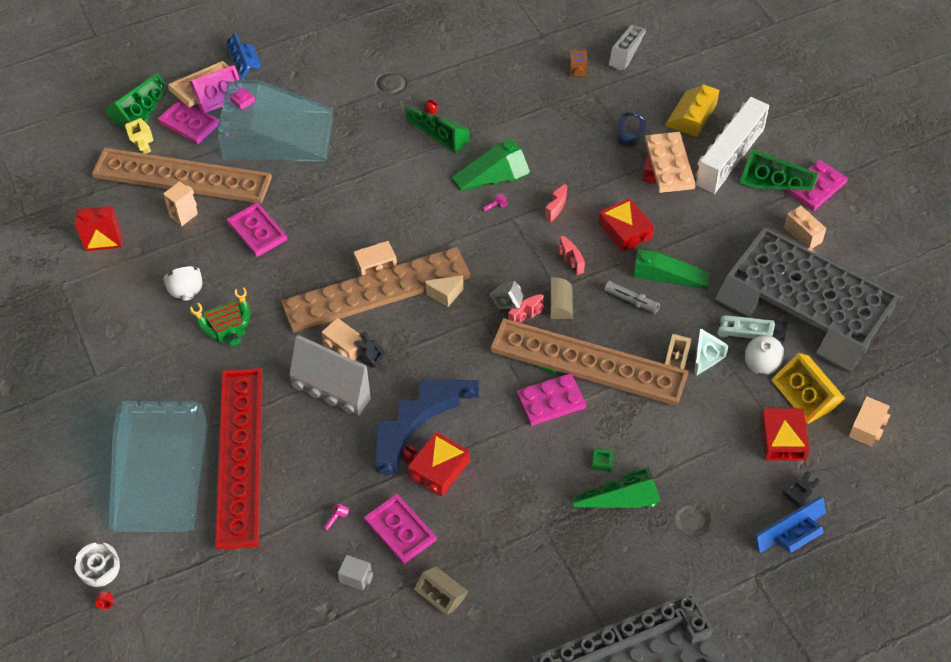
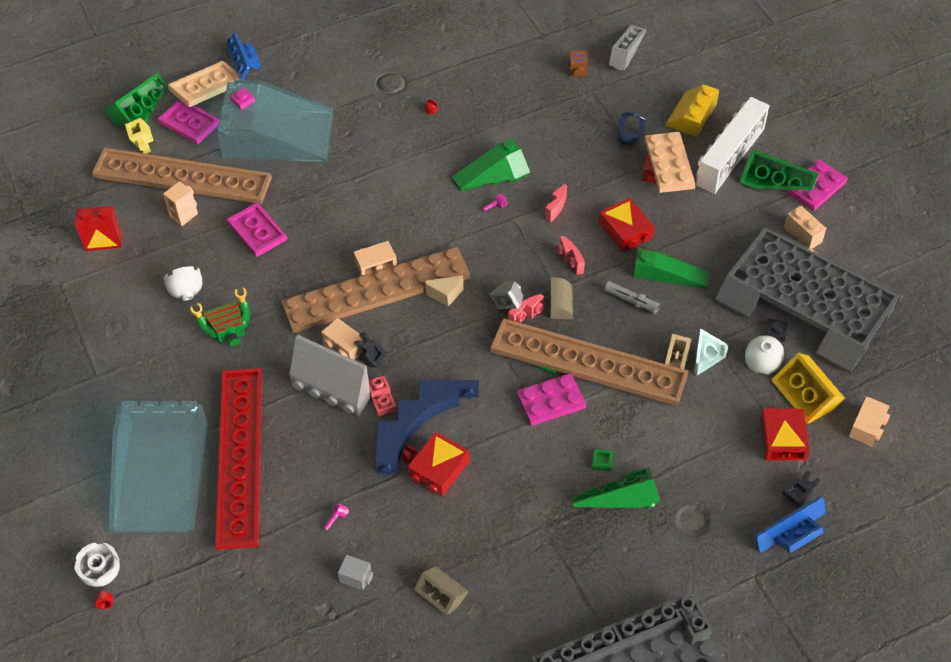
(211, 88): dark pink plate -> none
(381, 396): none -> coral slope
(400, 529): dark pink plate -> none
(443, 130): green wedge -> none
(745, 327): light aqua plate -> none

